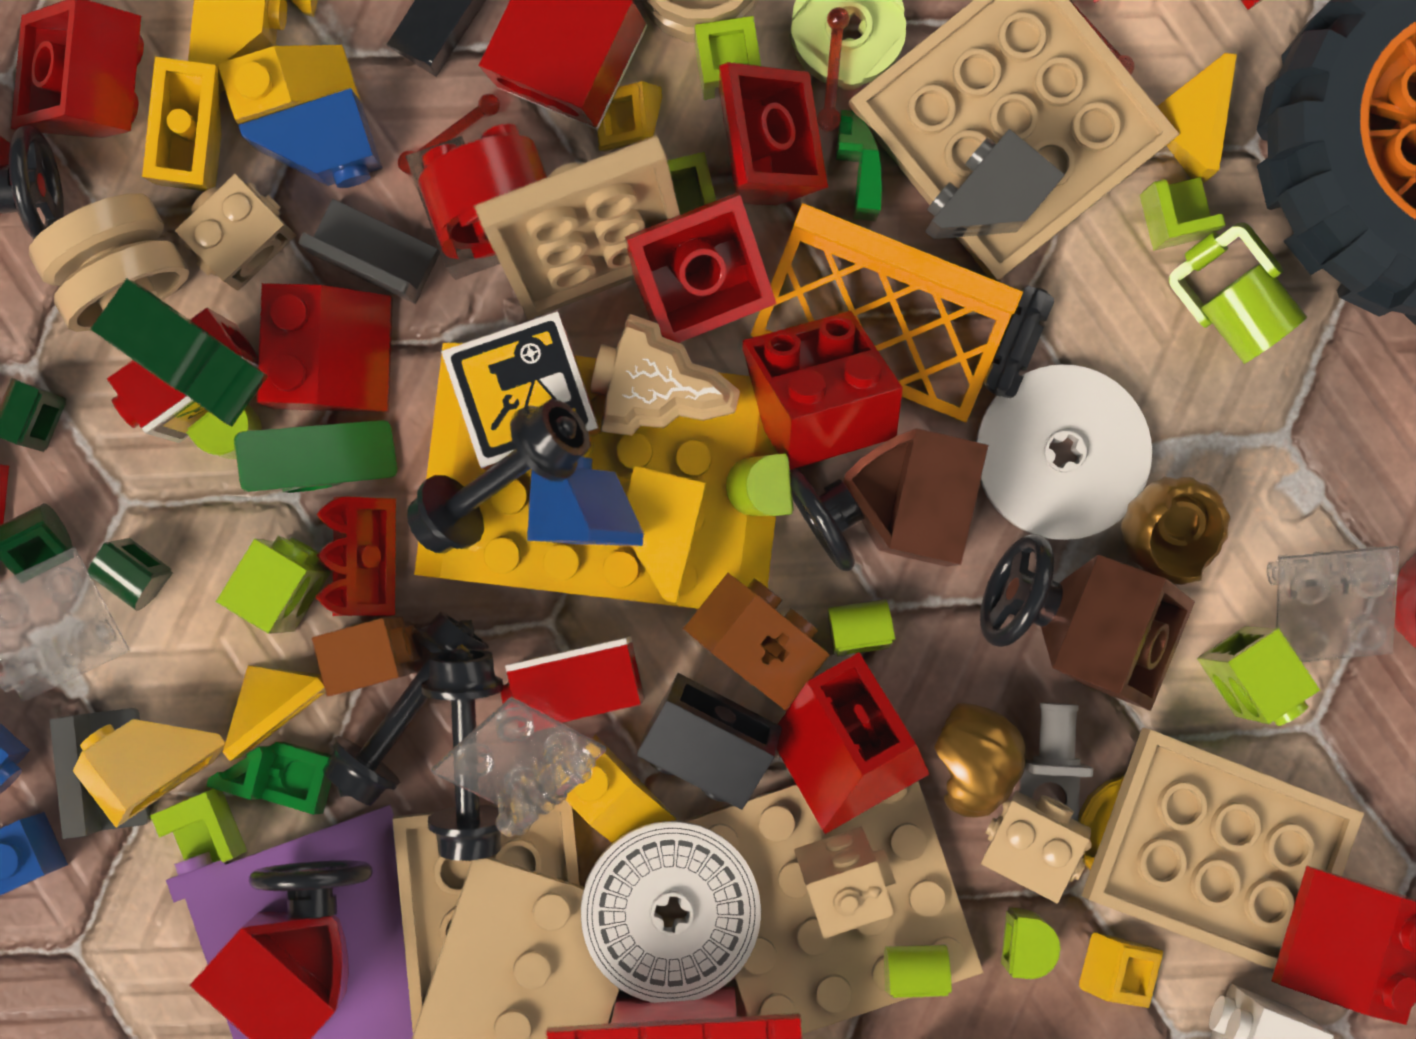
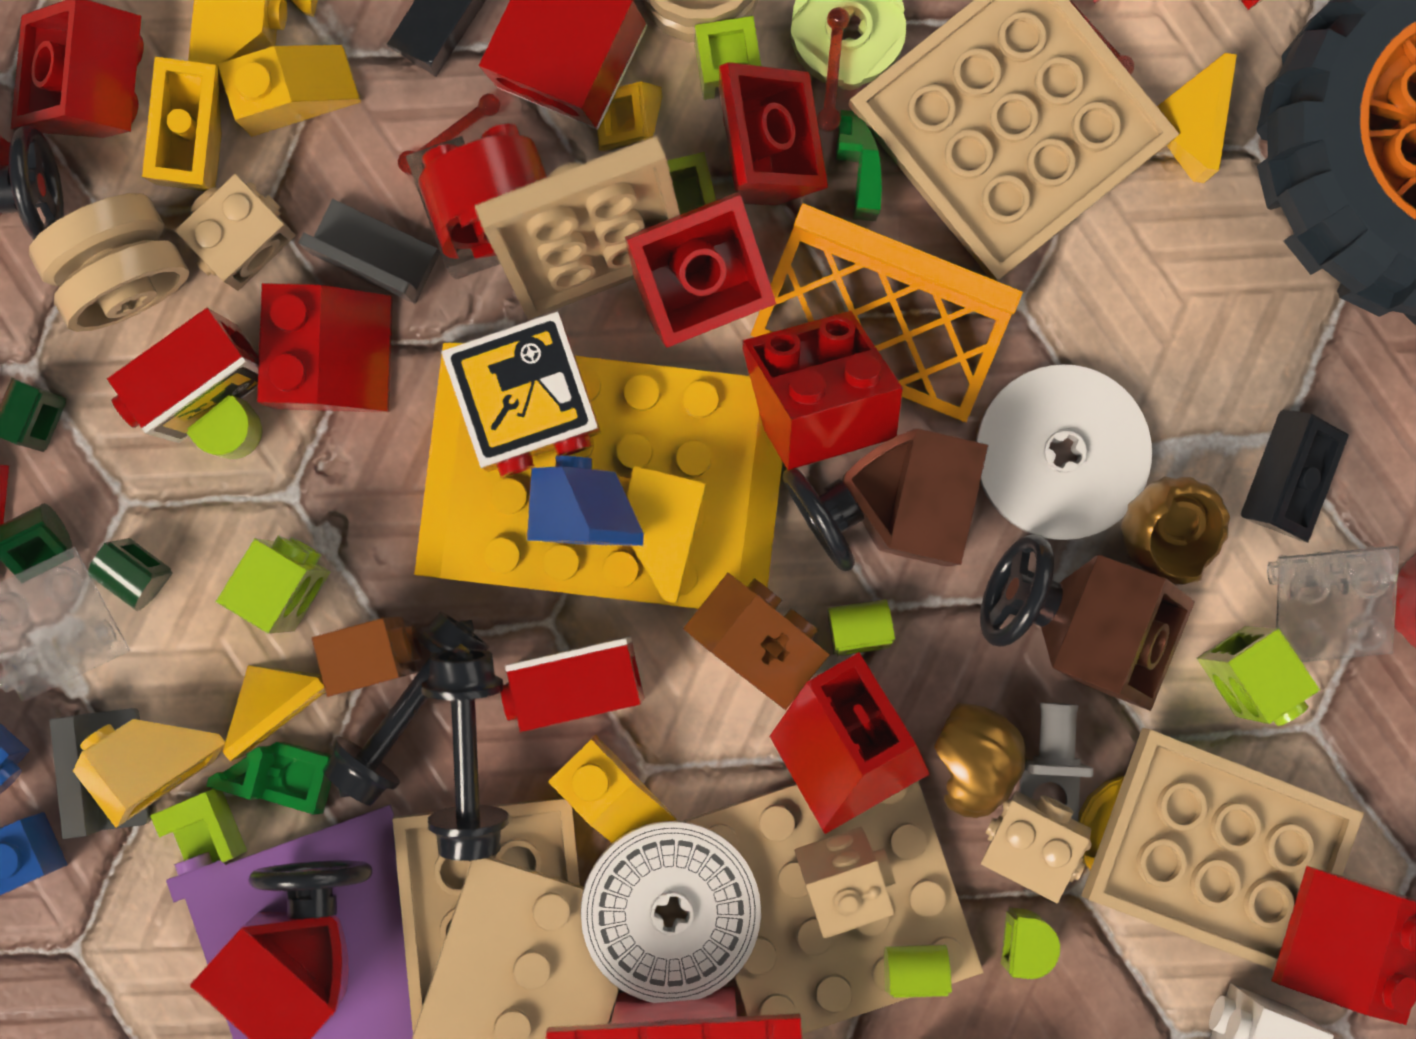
(178, 351): dark green piece -> none
(314, 456): green piece -> none
(320, 139): blue slope -> none
(360, 556): red plate -> none
(520, 764): clear hinge -> none
(545, 440): black piece -> none
(654, 382): tan rock -> none
(710, 742): black brick -> none
(761, 486): lime brick -> none
(998, 195): dark grey slope -> none
(1019, 342): black axle -> none
(1120, 970): yellow slope -> none
(1178, 213): lime panel -> none
(1252, 309): lime piece -> none
(1294, 474): none -> black slope

